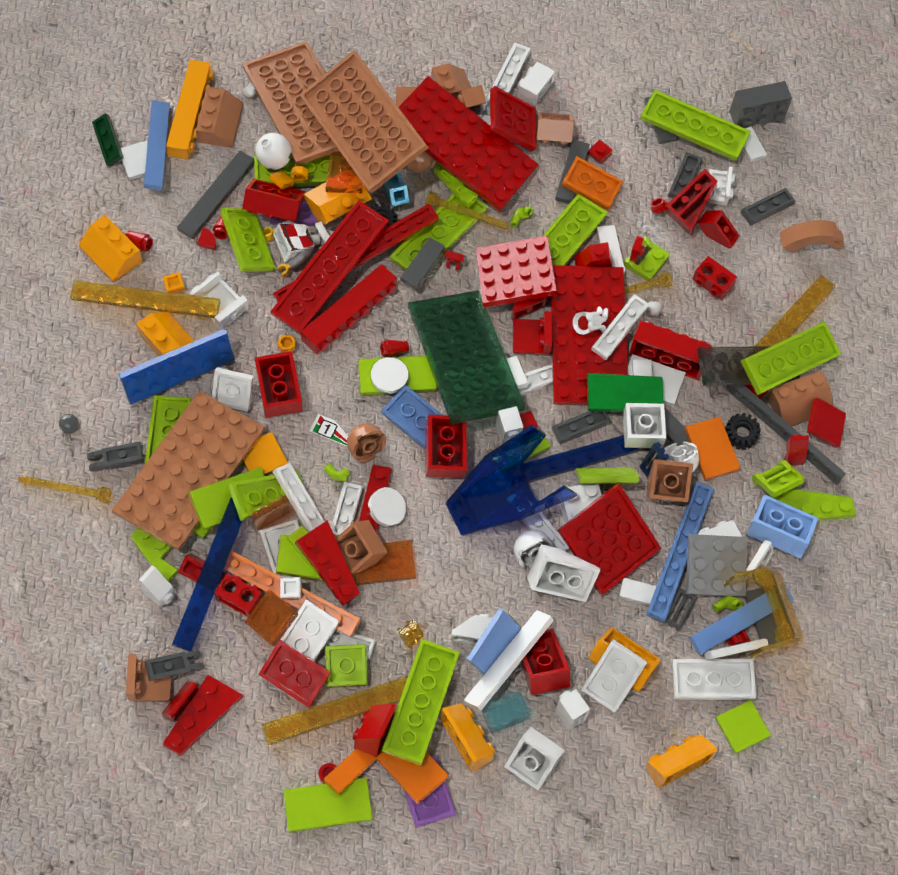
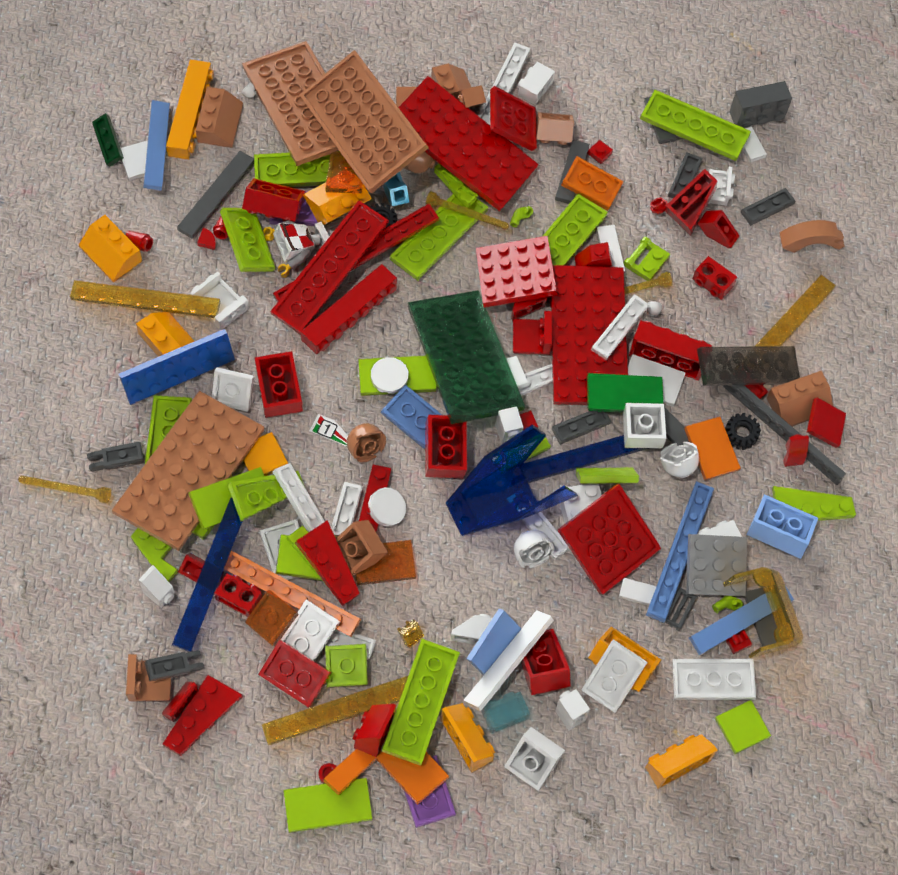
(68, 423): dark grey tile -> none
(173, 283): light orange tile -> none
(270, 513): clear orange tile -> none
(273, 151): white cylinder -> none
(282, 180): light orange tile -> none
(286, 343): light orange tile -> none
(290, 588): white tile -> none
(299, 173): light orange tile -> none
(336, 475): lime arm -> none
(393, 347): red cone -> none
(422, 263): dark grey tile -> none
(456, 257): red tile -> none
(562, 574): white slope -> none
(594, 320): white piece -> none
(637, 250): red plate -> none
(642, 367): white tile -> none
(660, 456): dark blue tile -> none
(666, 482): nougat slope -> none
(736, 649): white tile -> none
(762, 557): white tile -> none
(778, 479): lime plate -> none
(790, 357): lime plate -> none

